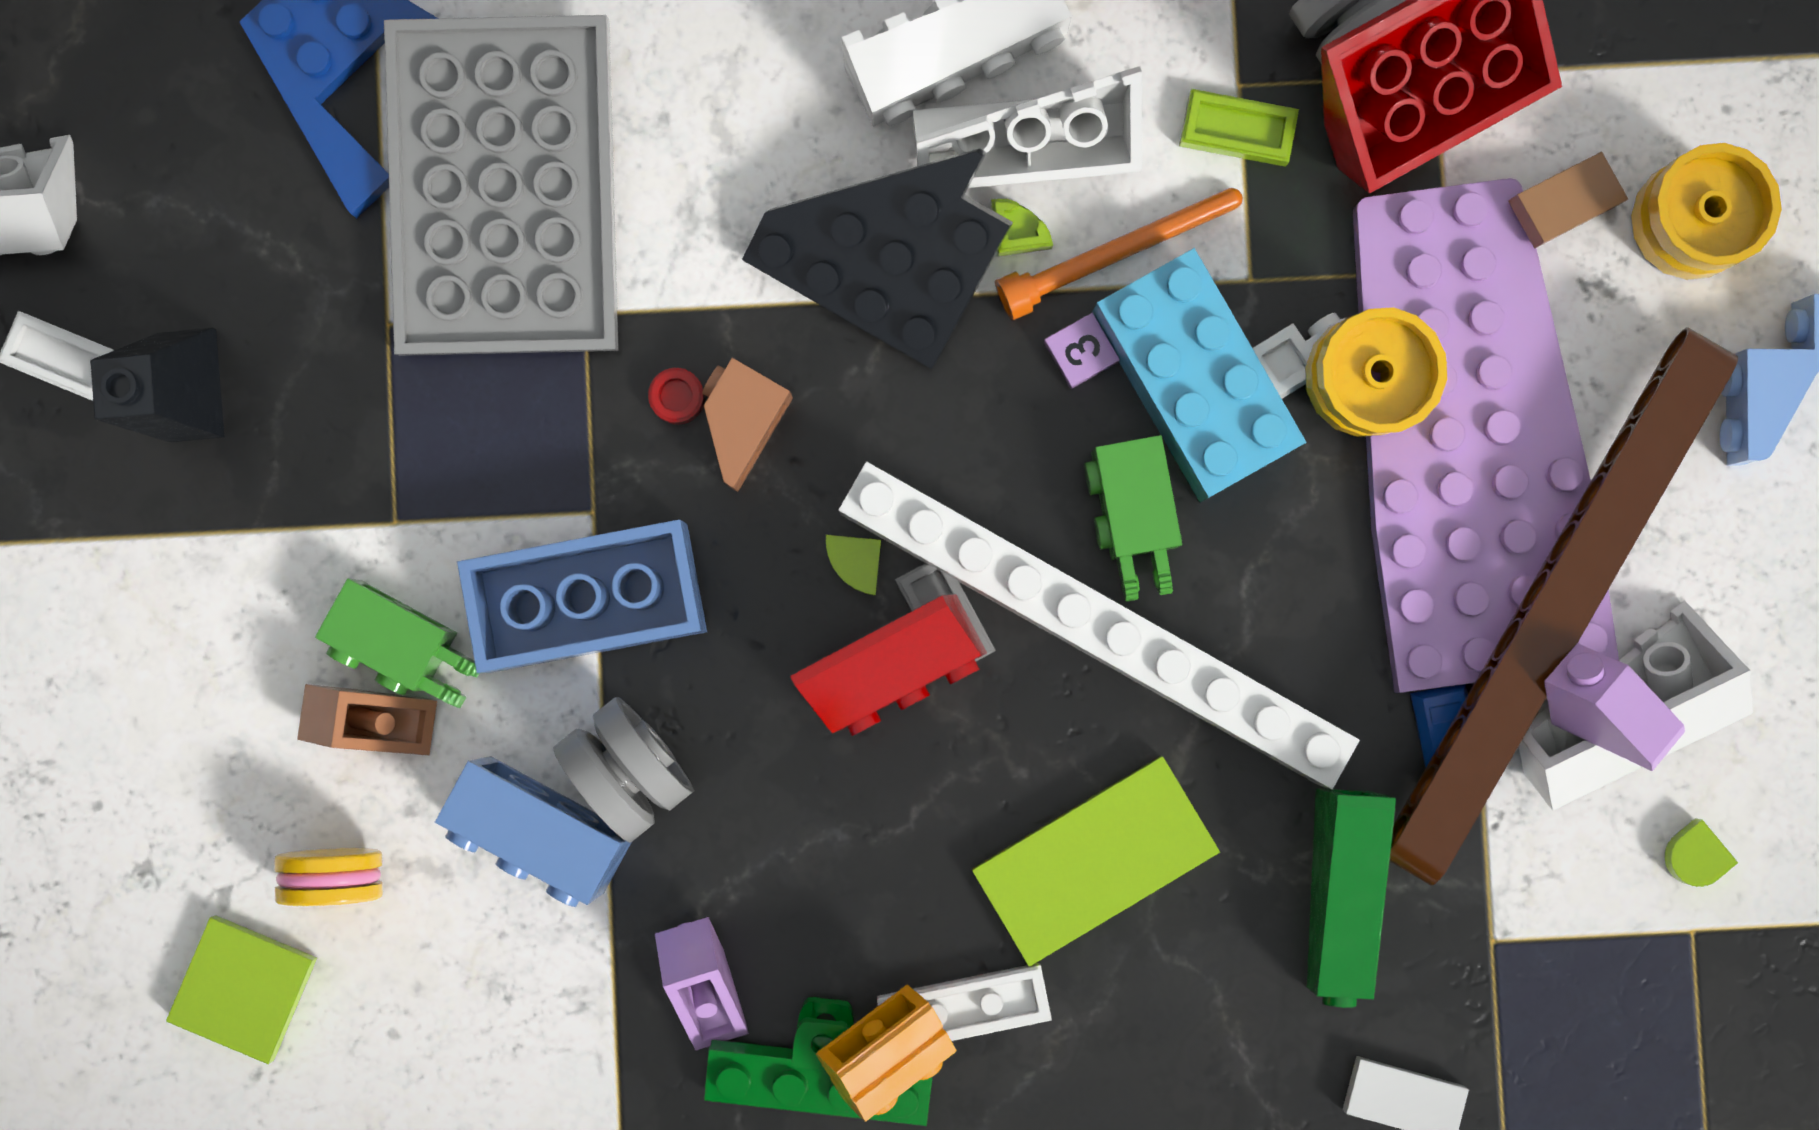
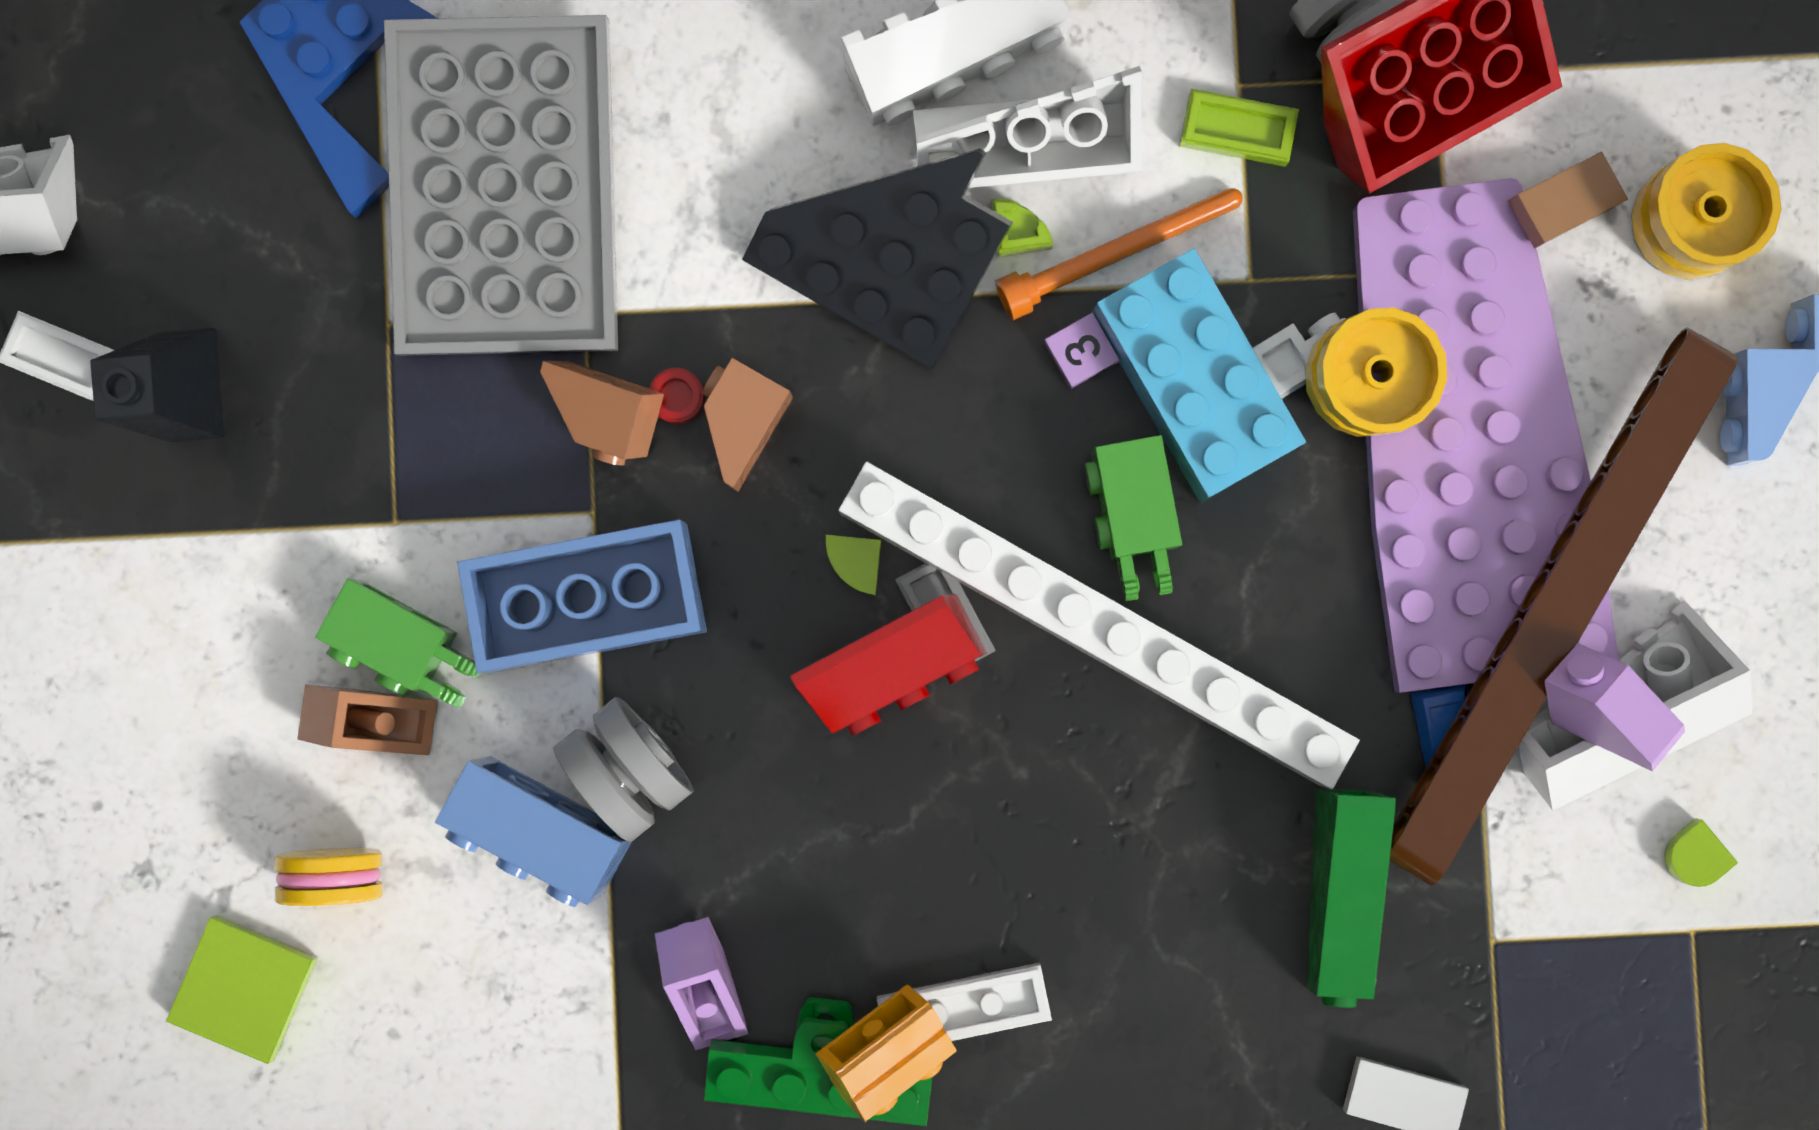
(603, 410): none -> nougat slope
(1095, 860): lime tile -> none

